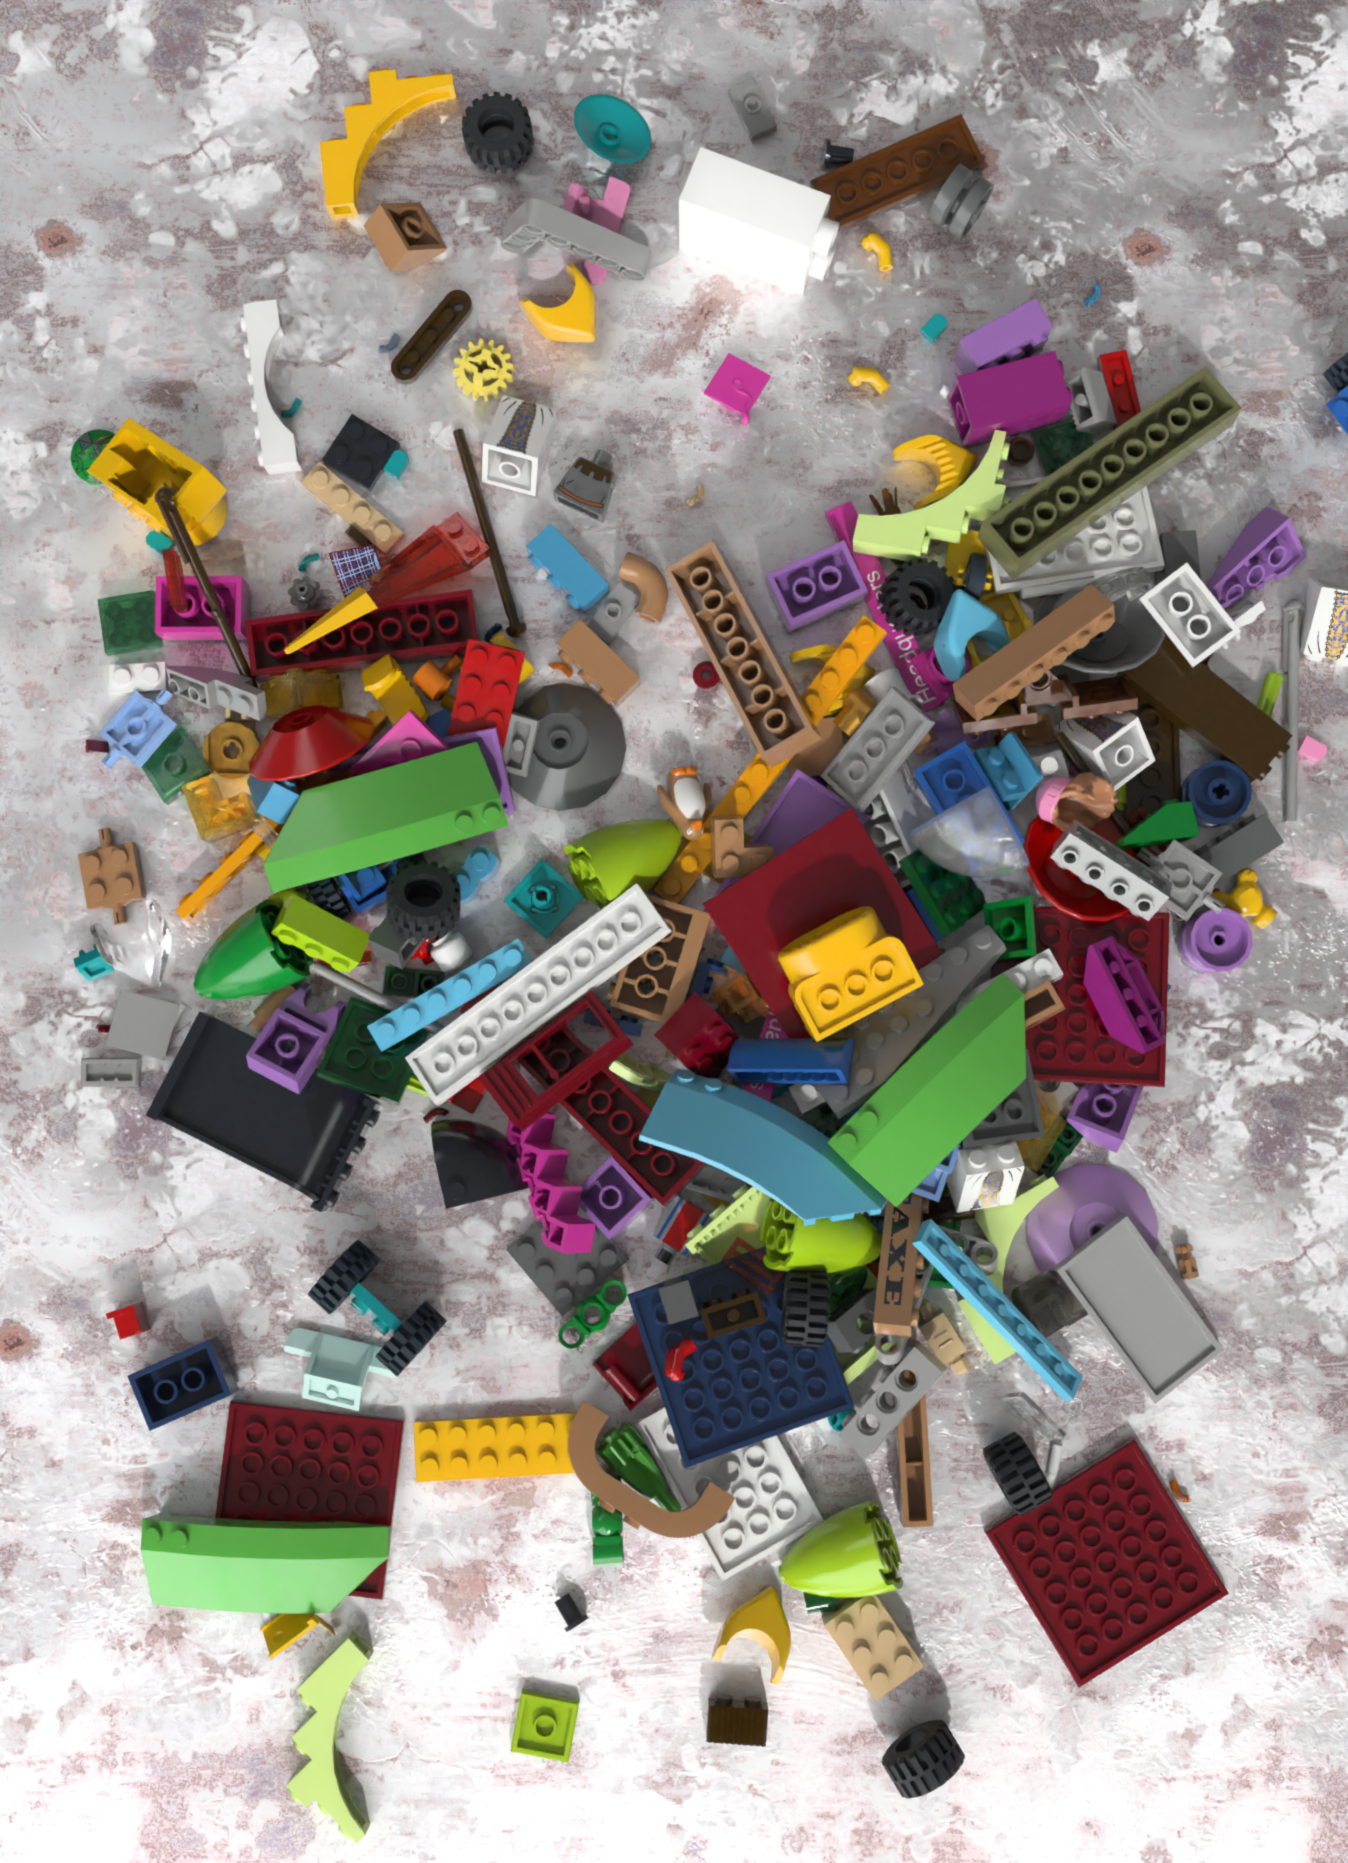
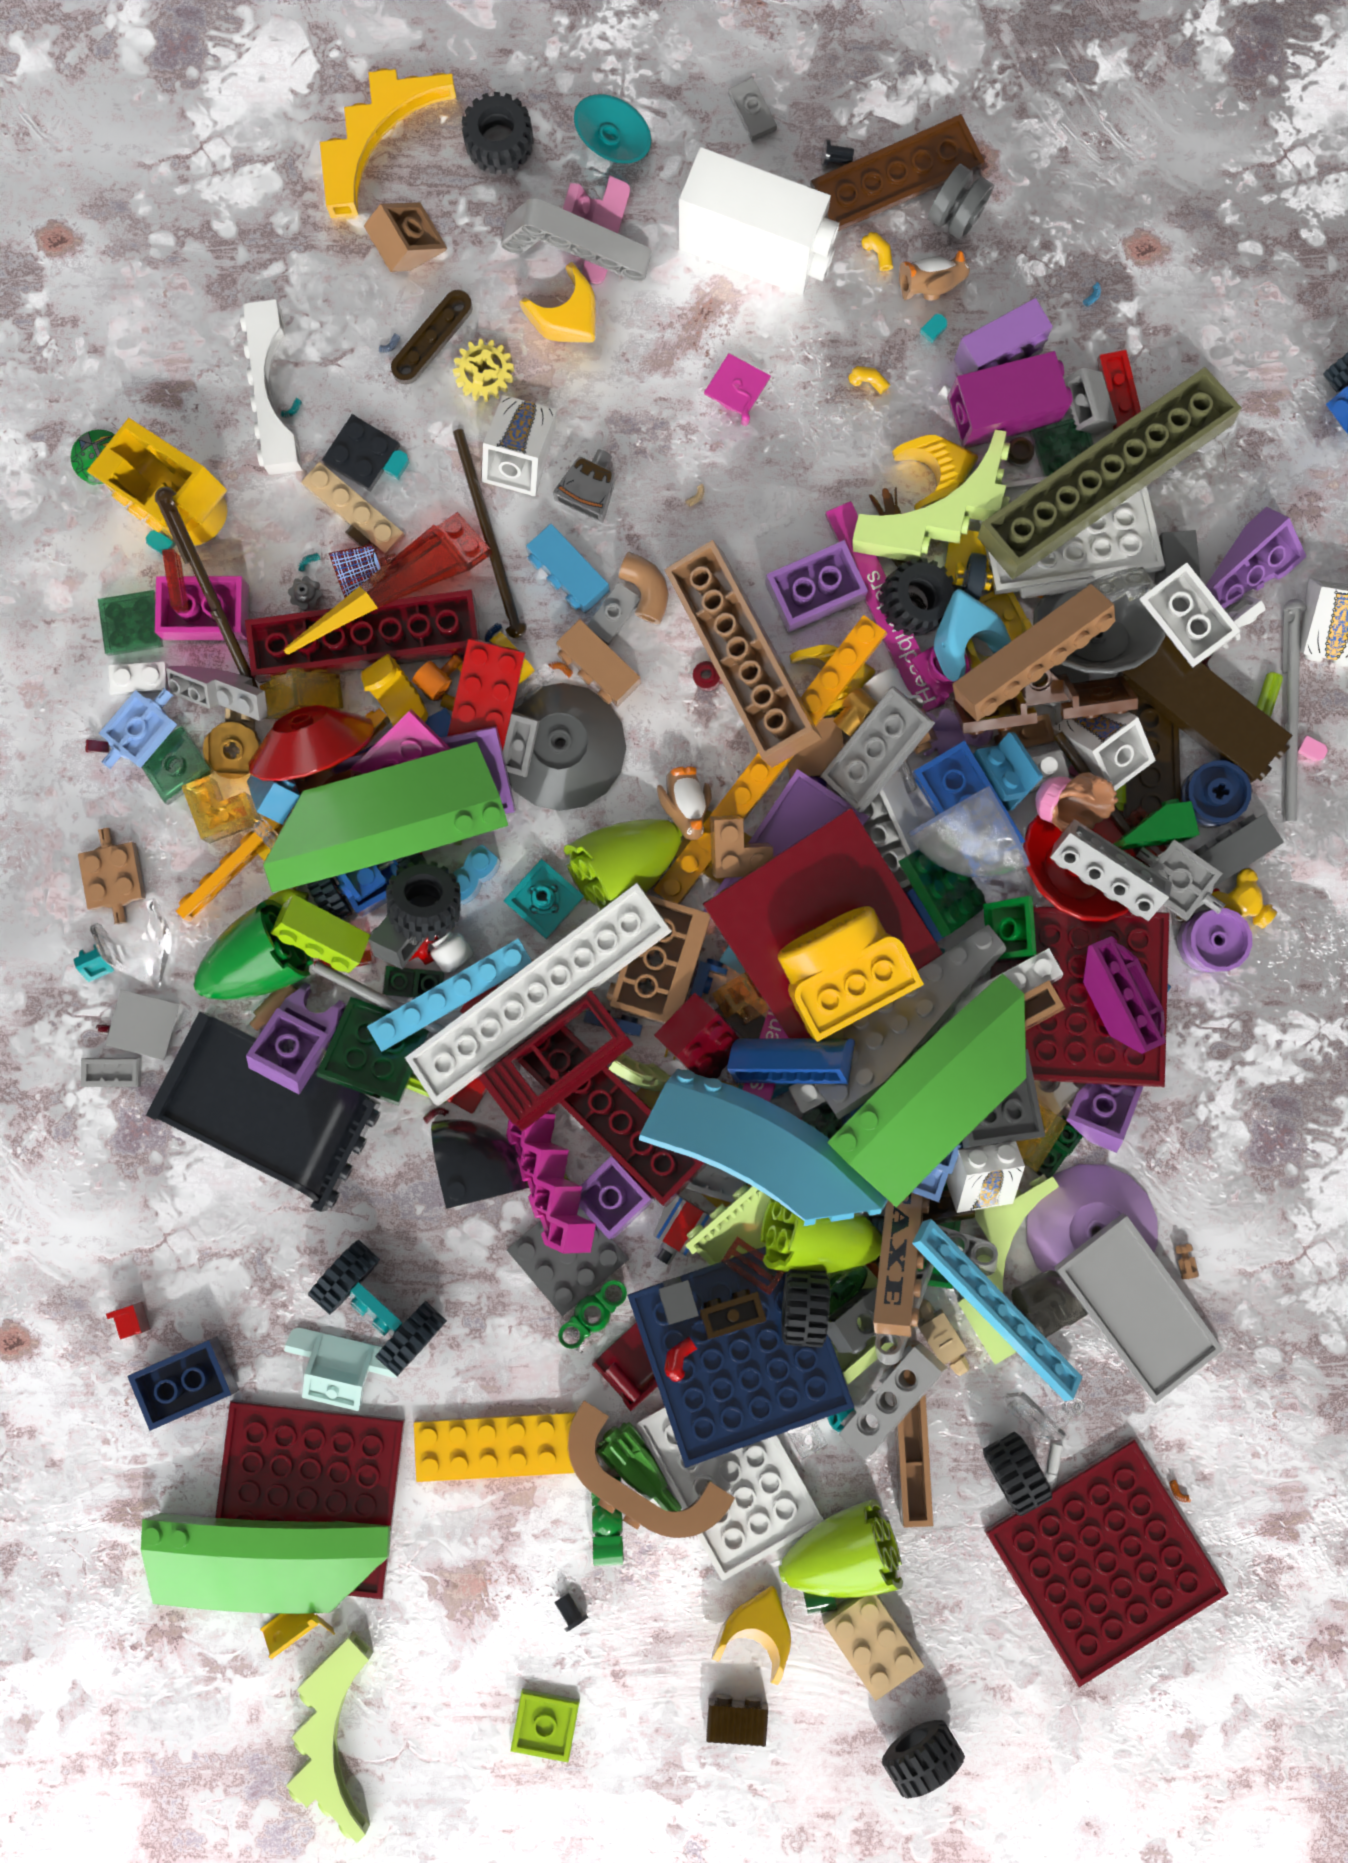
(932, 276): none -> medium nougat animal

